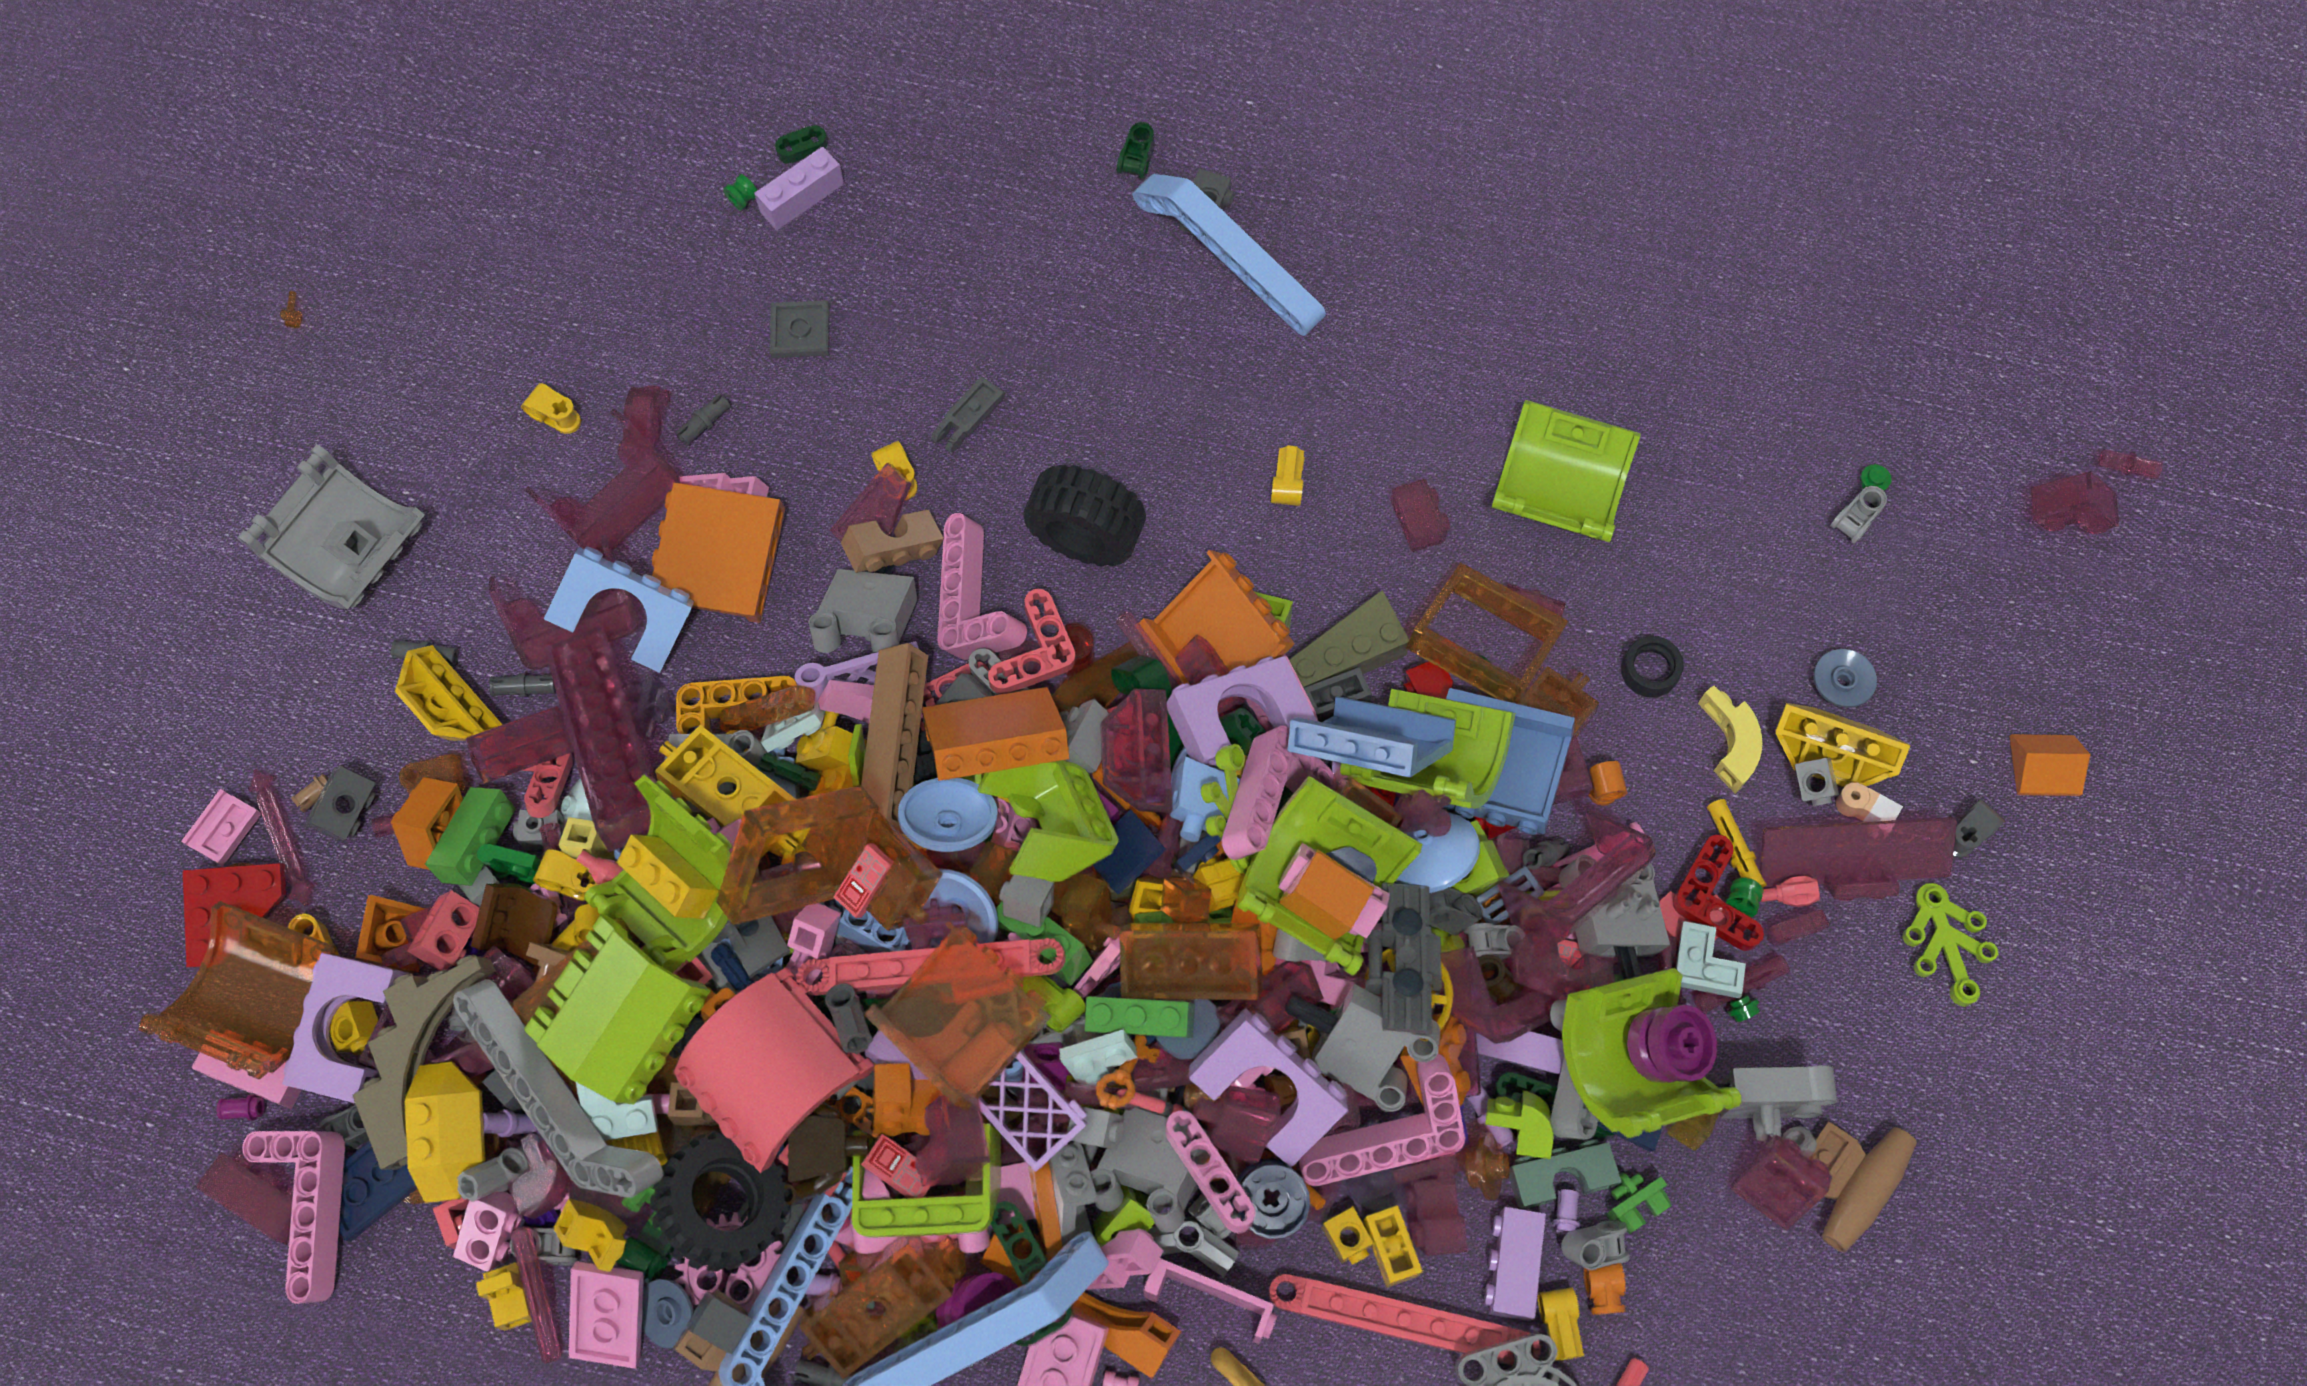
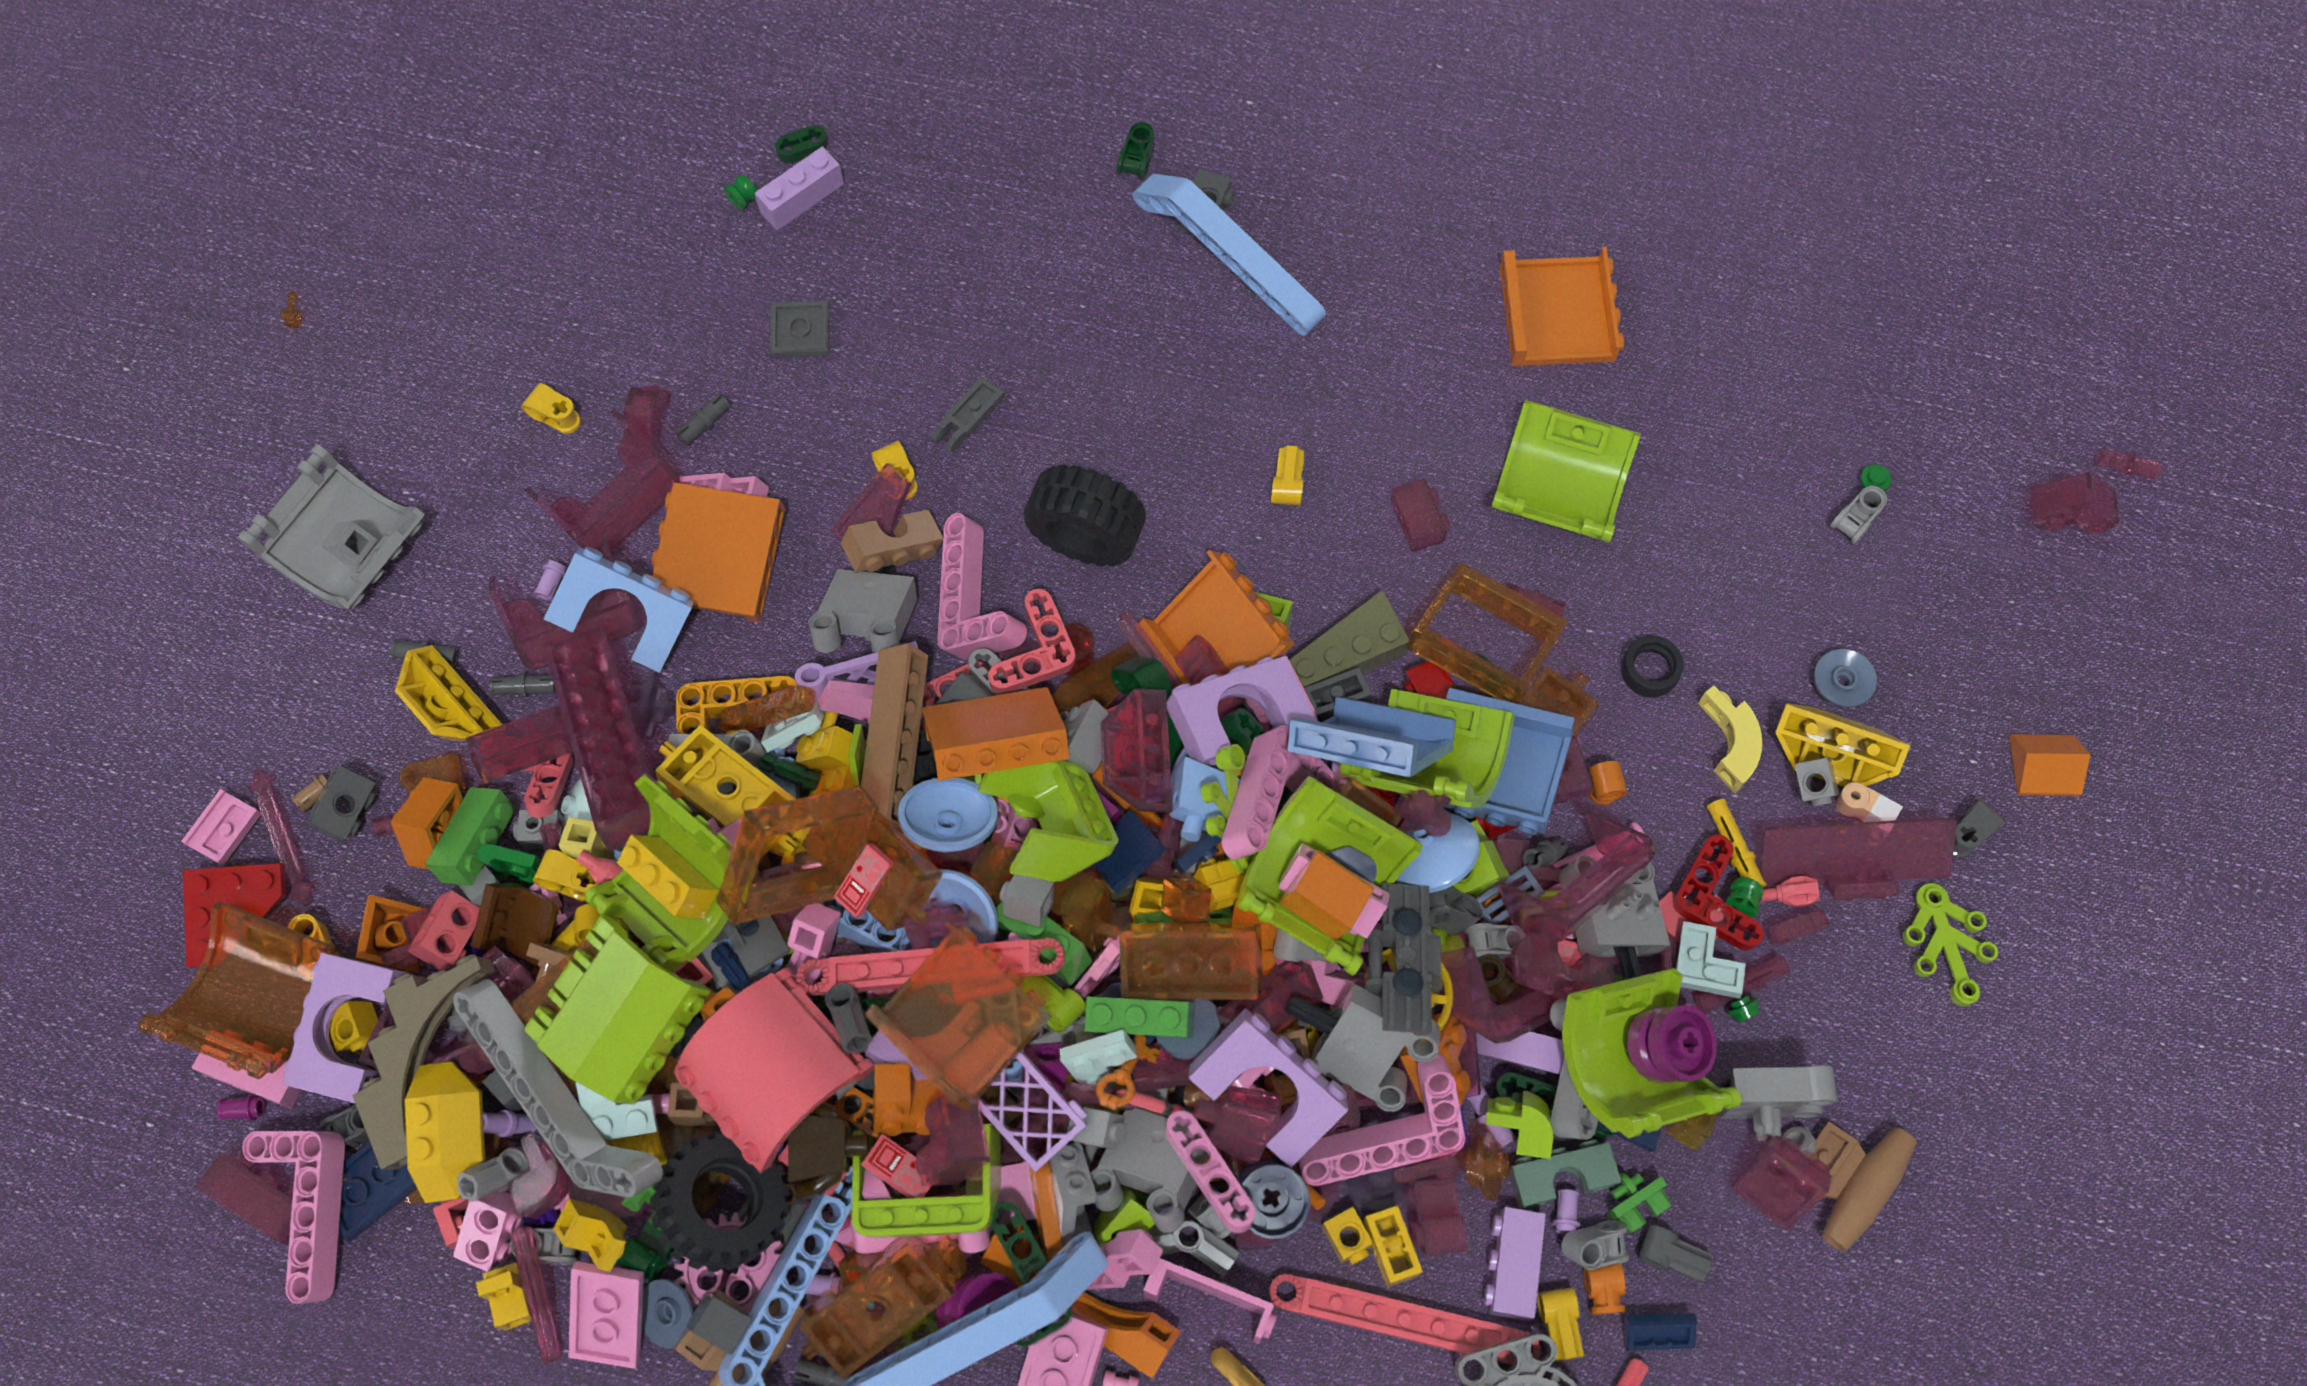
(550, 580): none -> lavender pin
(1560, 310): none -> orange panel
(1660, 1331): none -> dark blue plate
(1666, 1251): none -> dark grey piece

